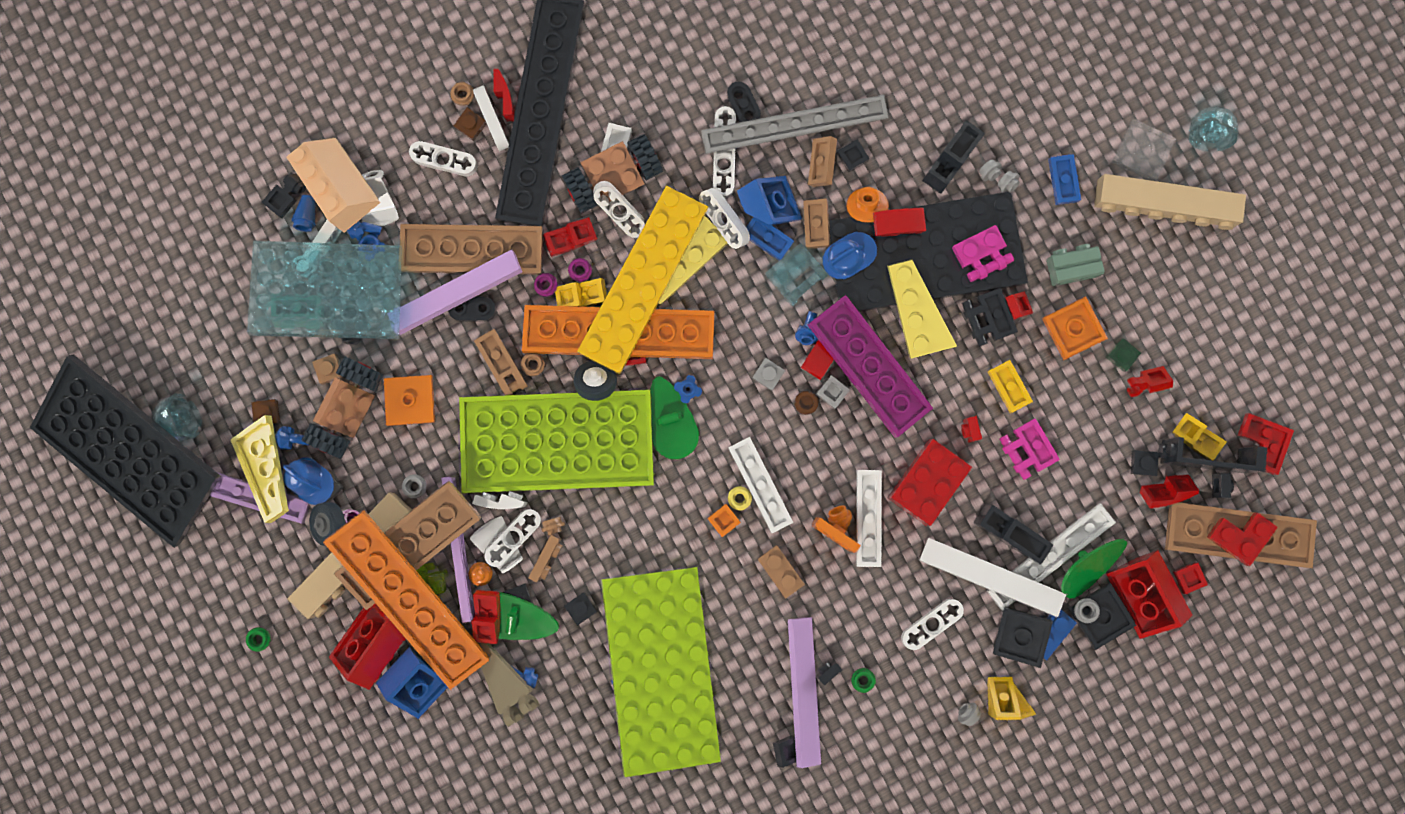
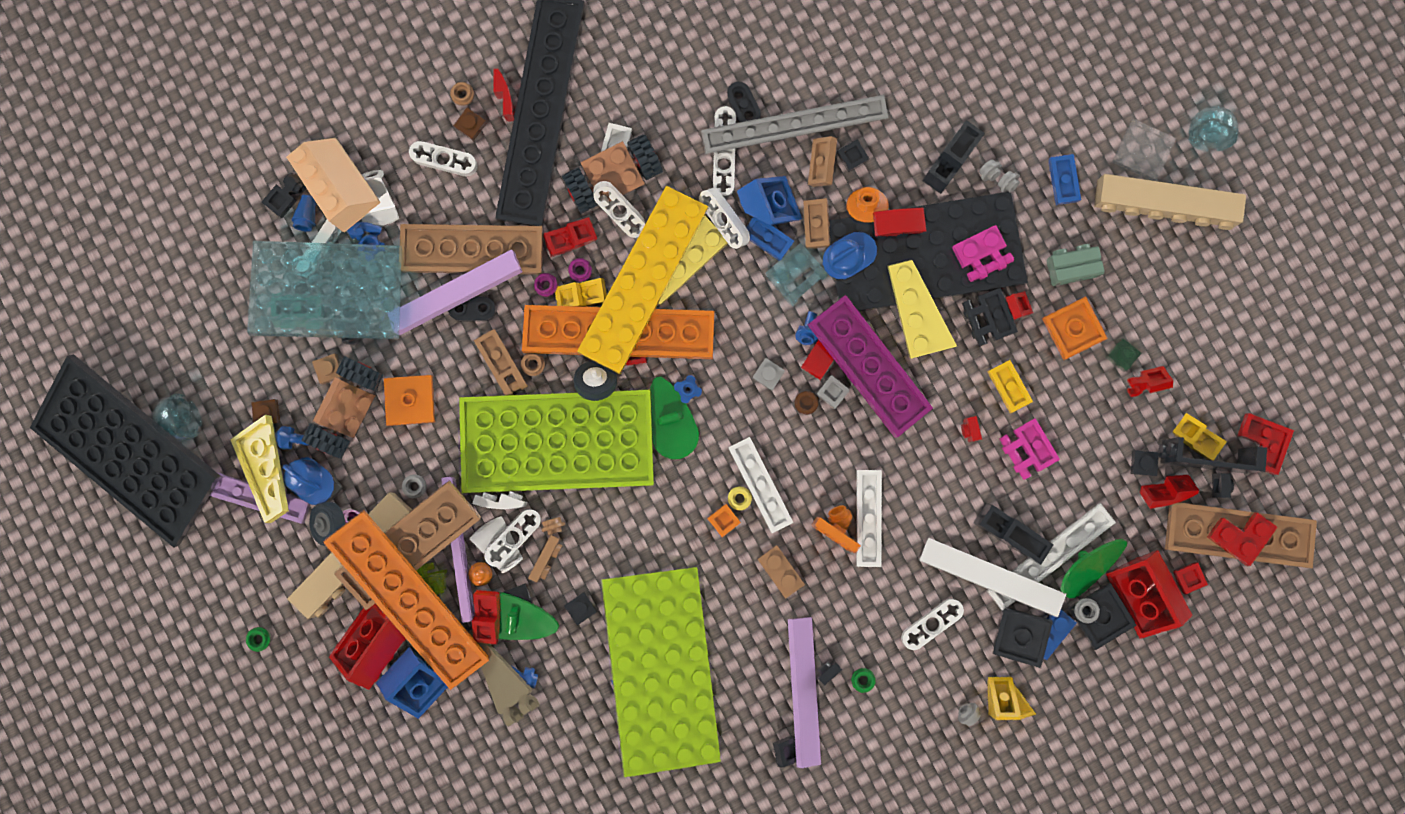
(491, 118): white beam -> none
(929, 482): red brick -> none

